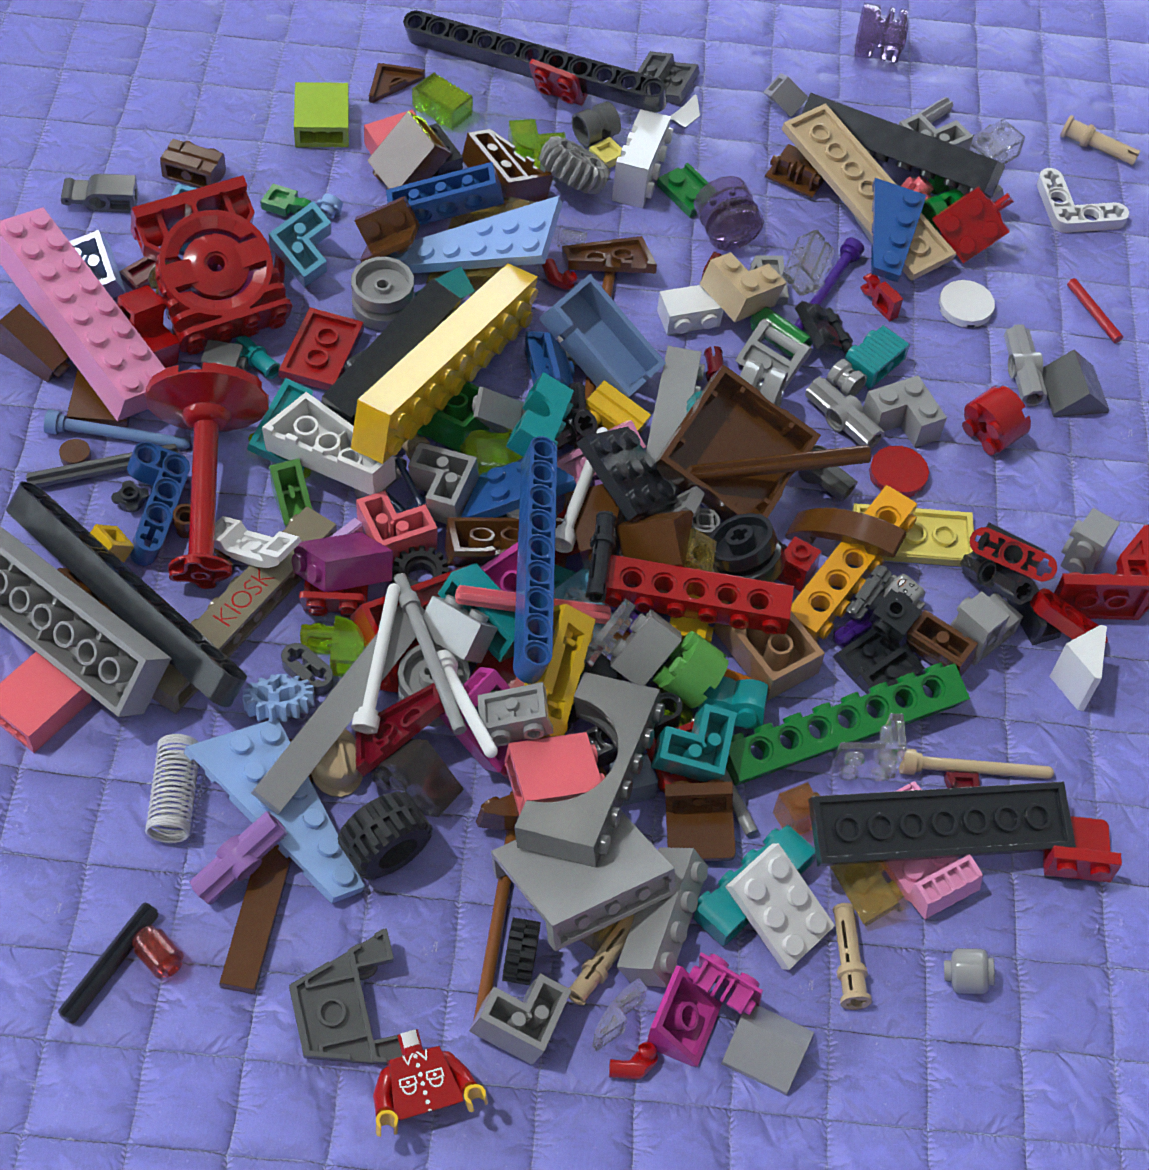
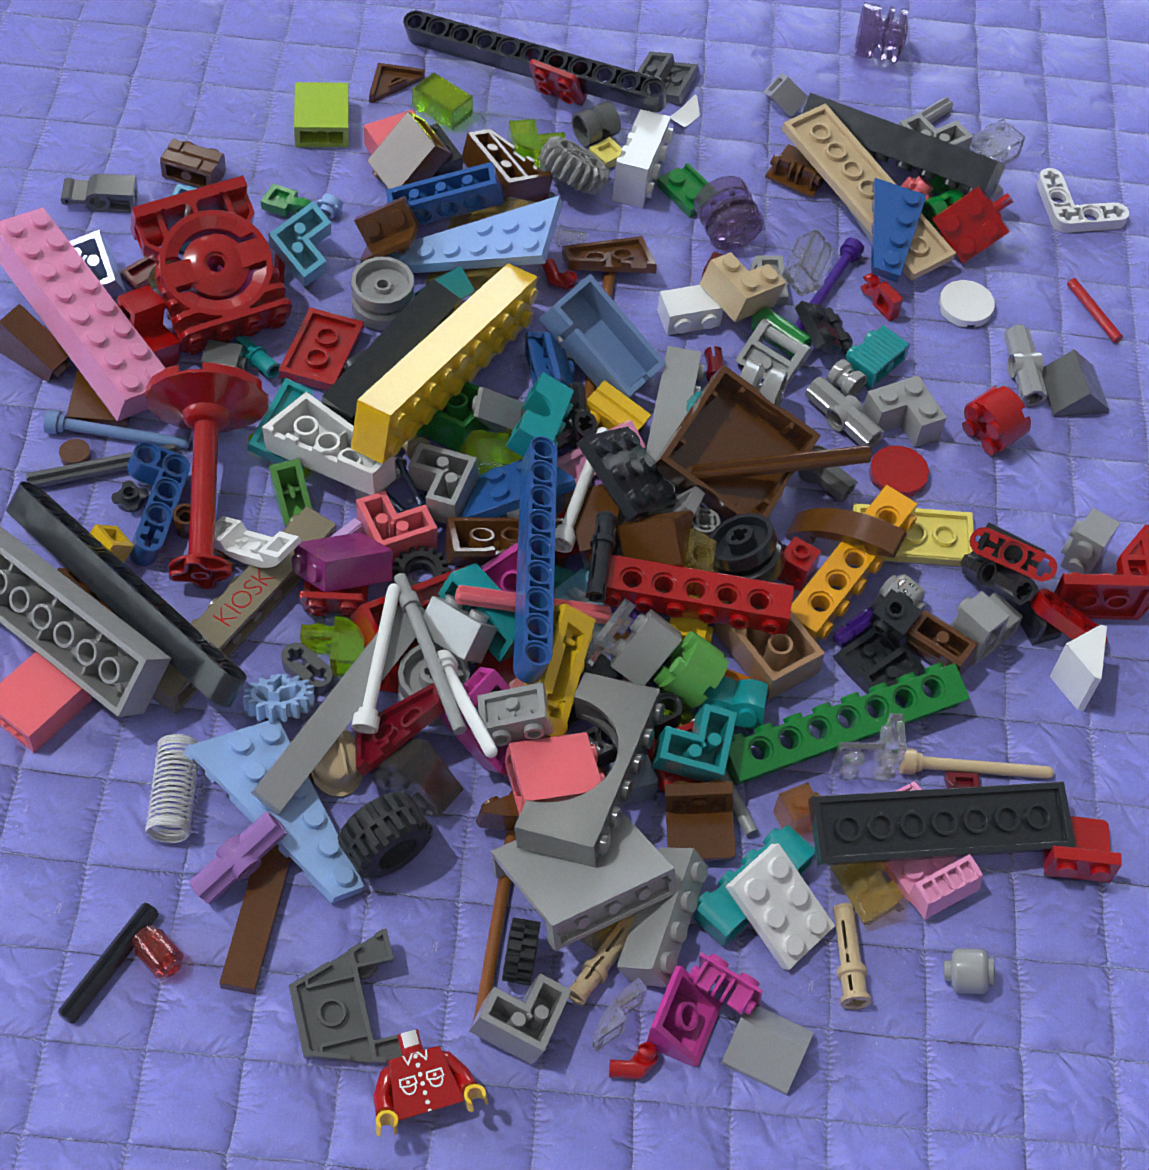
(869, 592): dark grey axle -> none
(1089, 136): tan pin -> none

